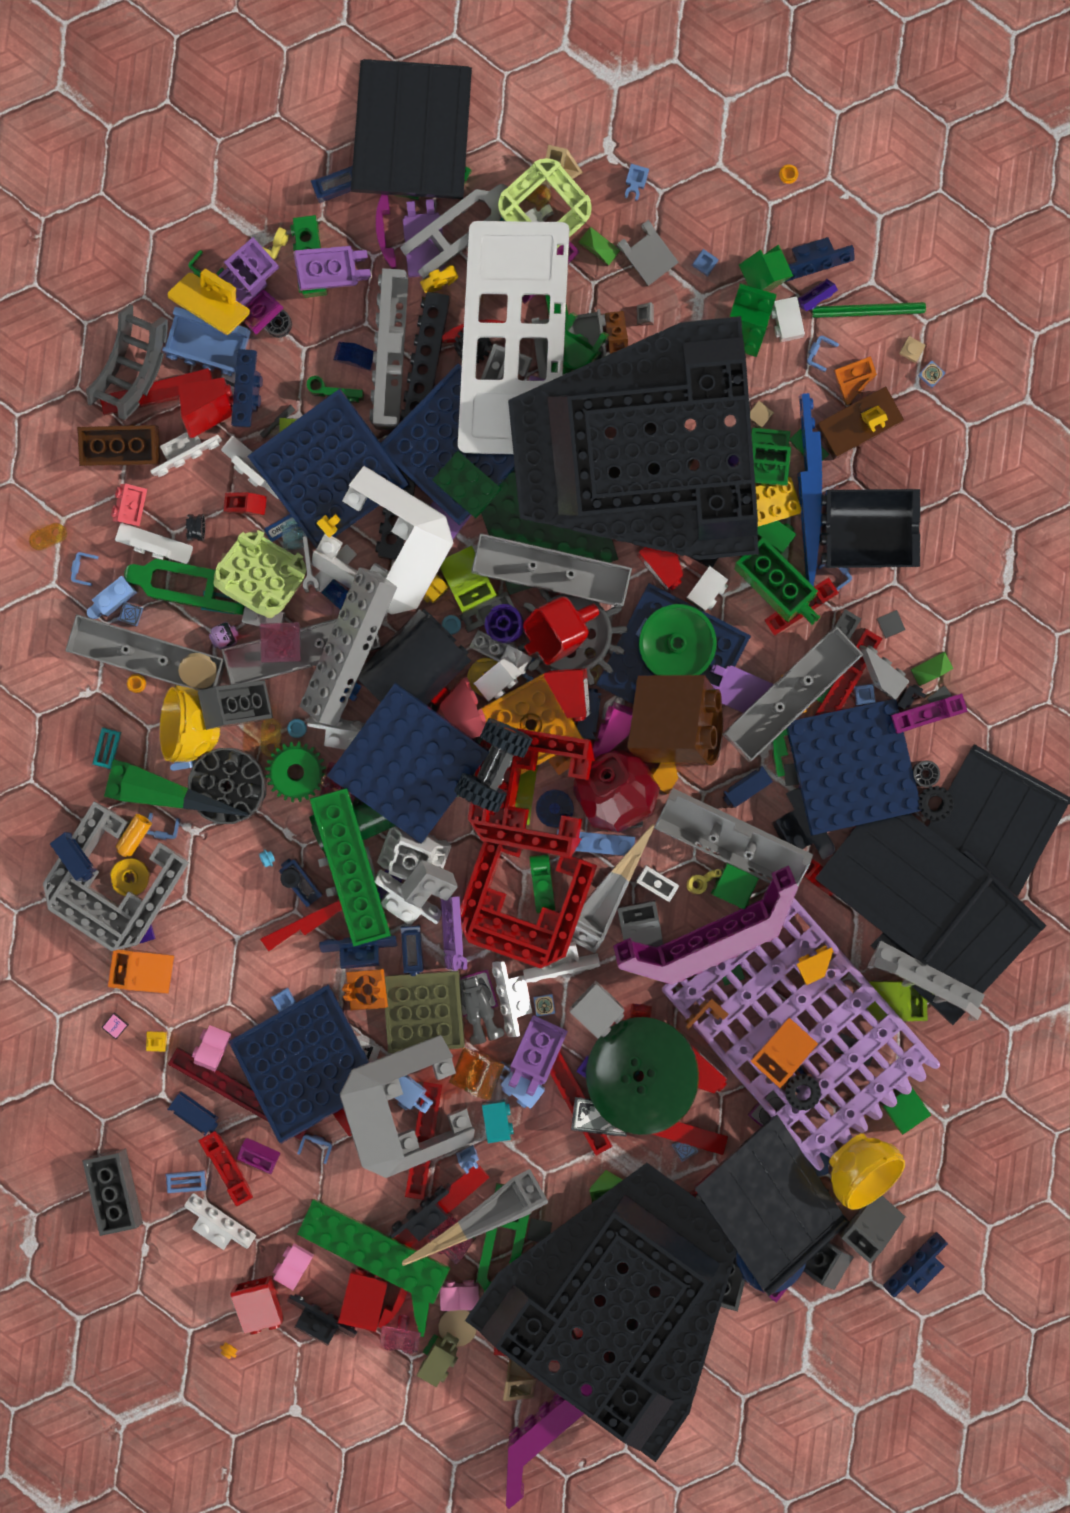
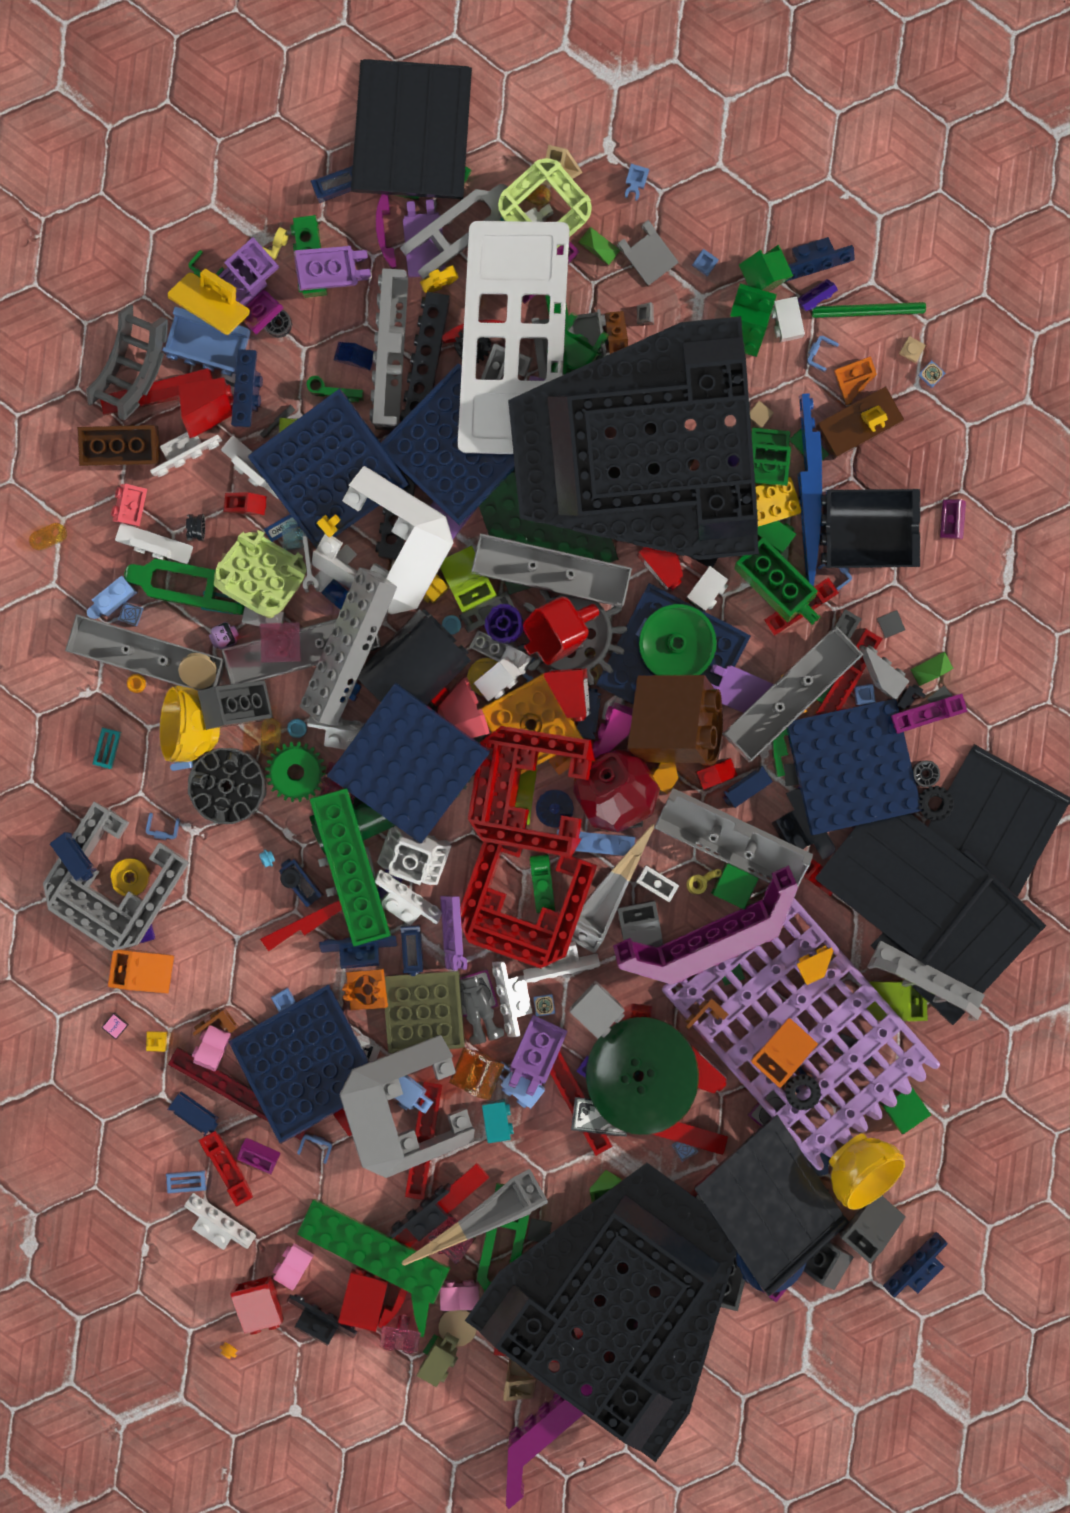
(75, 567): medium blue piece -> none
(112, 1192): dark grey brick -> none
(133, 835): light orange brick -> none
(141, 786): green plate -> none
(226, 1022): none -> dark orange bracket
(428, 880): light grey brick -> none
(466, 484): dark green plate -> none
(467, 1158): medium blue plate -> none
(484, 788): black plate -> none
(716, 774): none -> red slope
(788, 174): light orange plate -> none
(953, 518): none -> magenta slope

